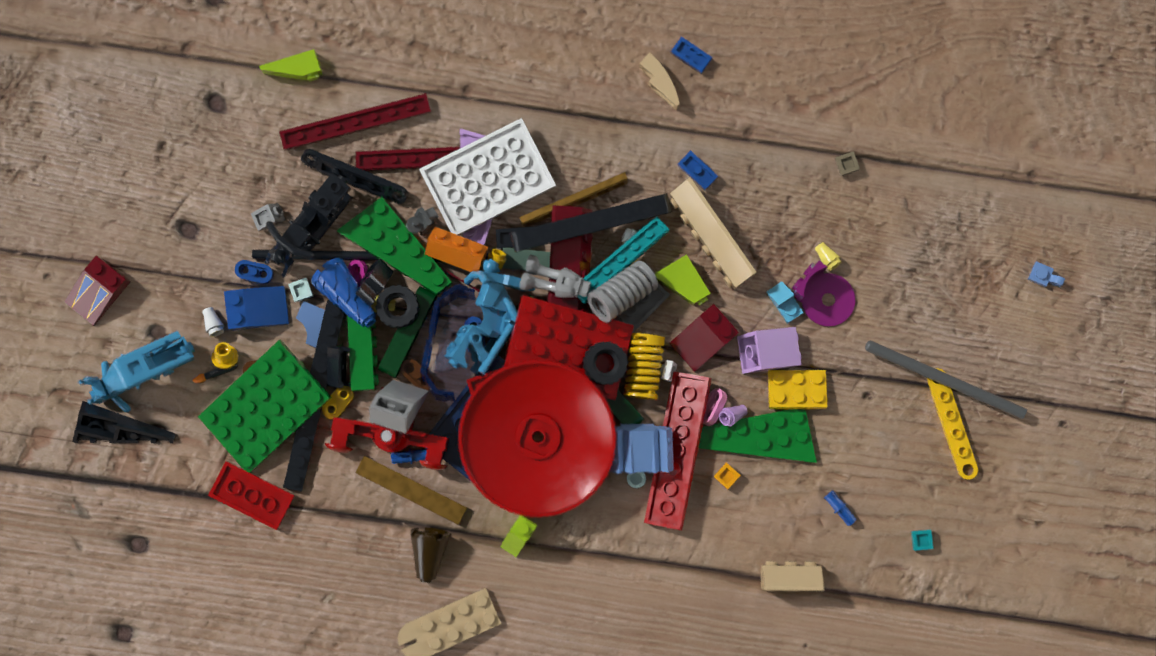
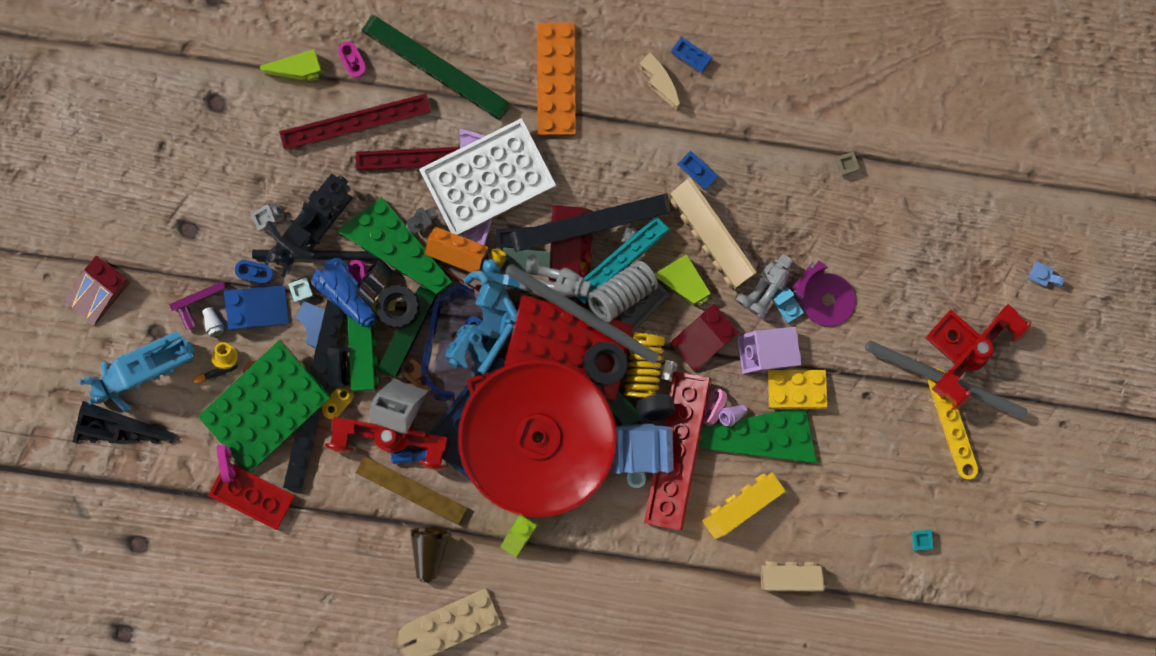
(182, 304): none -> magenta piece
(227, 471): none -> dark pink plate
(351, 60): none -> dark pink plate
(355, 176): black plate -> none
(436, 67): none -> dark green beam
(556, 79): none -> orange plate
(576, 199): pearl gold tile -> none
(582, 314): none -> dark grey piece
(655, 407): none -> black tyre
(726, 476): light orange plate -> none
(744, 505): none -> yellow wedge
(776, 276): none -> light grey piece
(828, 256): light yellow cone -> none
(840, 508): blue axle -> none
(970, 349): none -> red piece

